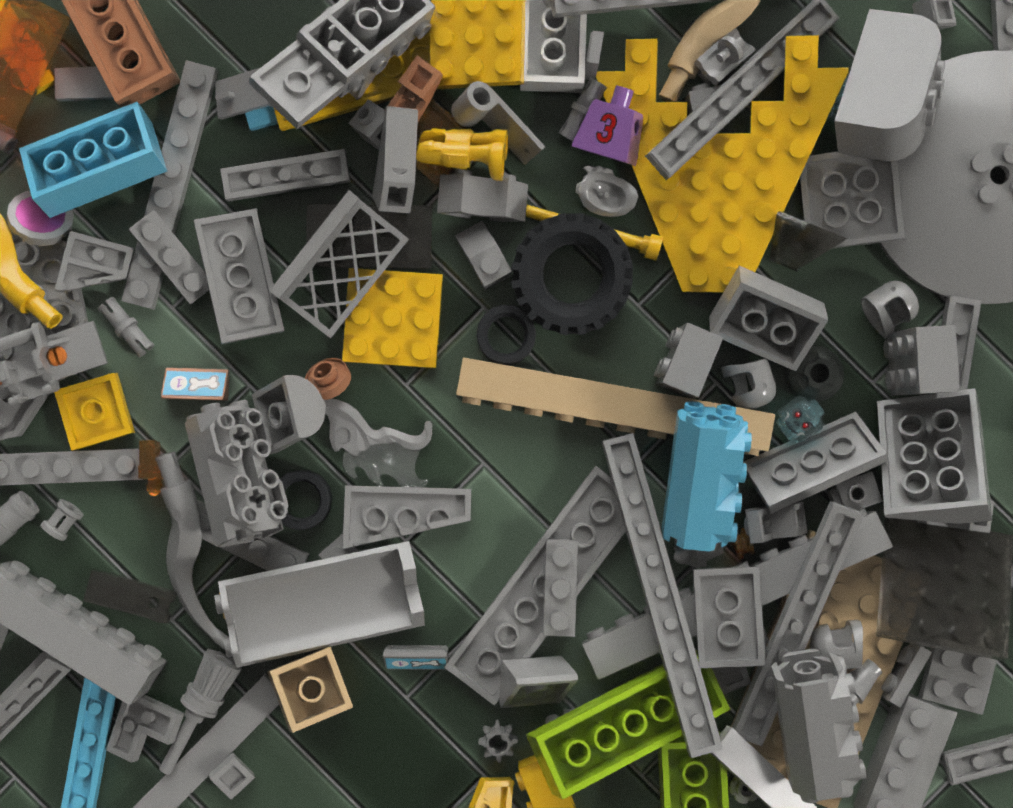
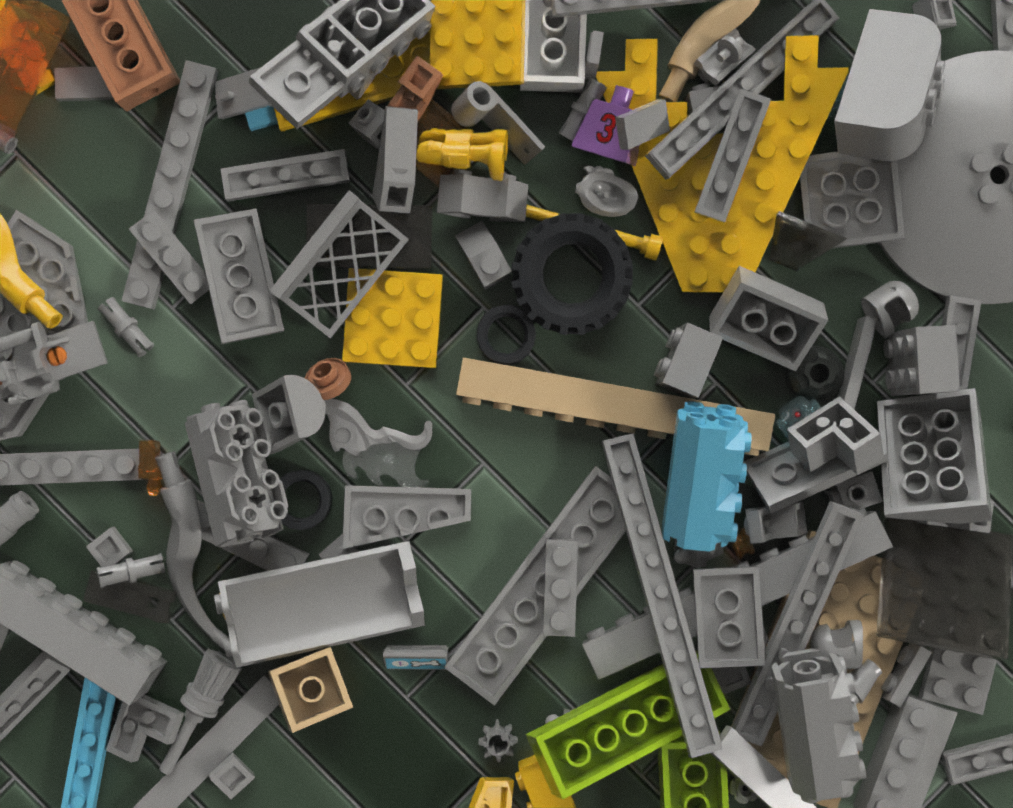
(34, 225): tile -> none
(58, 530): light grey bush -> none
(92, 160): medium azure brick -> none
(92, 262): light grey wing -> none
(94, 411): yellow plate -> none
(109, 548): none -> light grey plate
(130, 570): none -> light grey pin
(196, 384): slope -> none
(535, 681): light grey slope -> none
(642, 124): none -> light grey tile
(732, 155): none -> light grey plate
(760, 379): light grey helmet -> none
(835, 432): none -> light grey brick
(857, 359): none -> light grey tile

